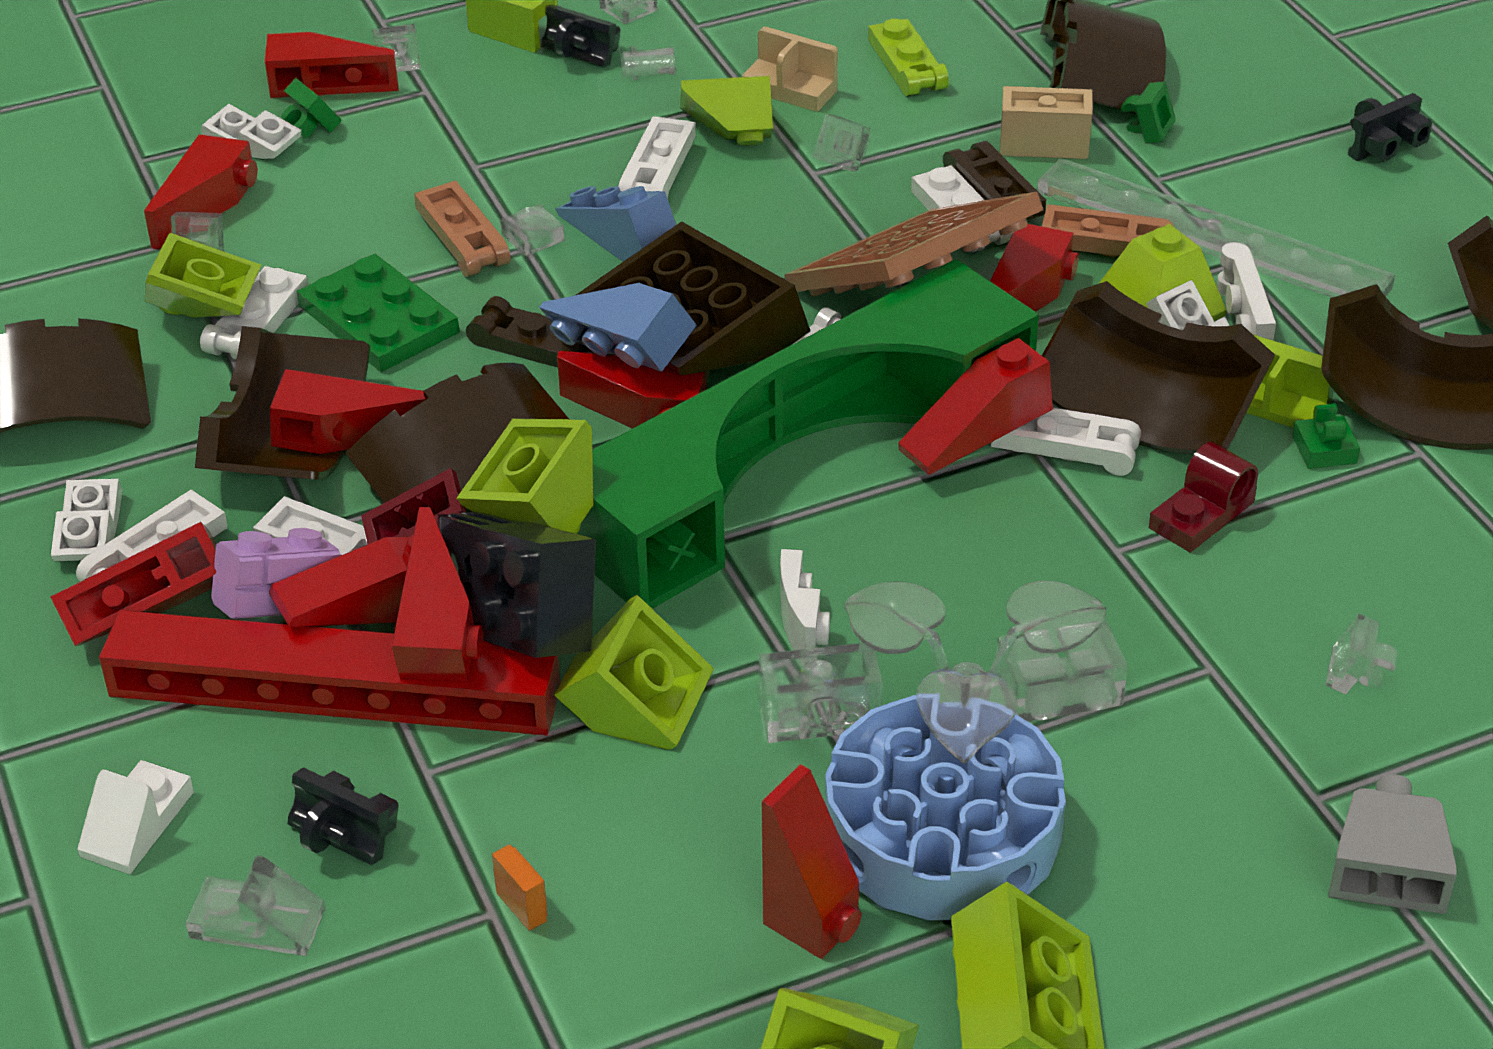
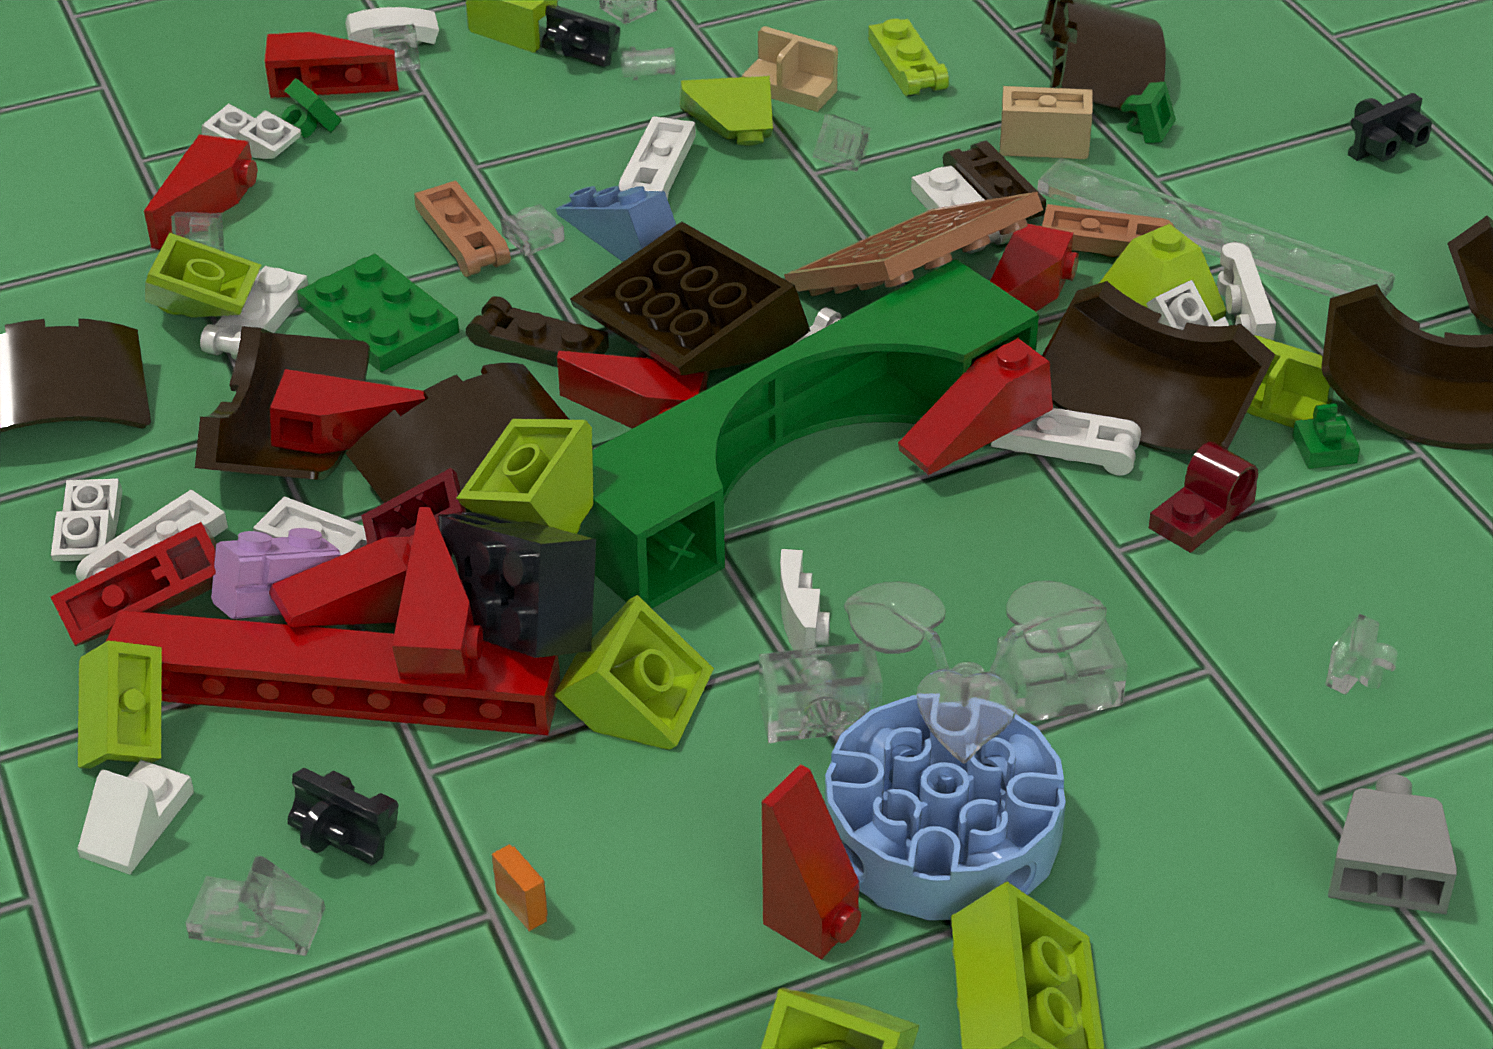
(119, 704): none -> lime panel
(361, 23): none -> white slope
(625, 321): medium blue slope -> none

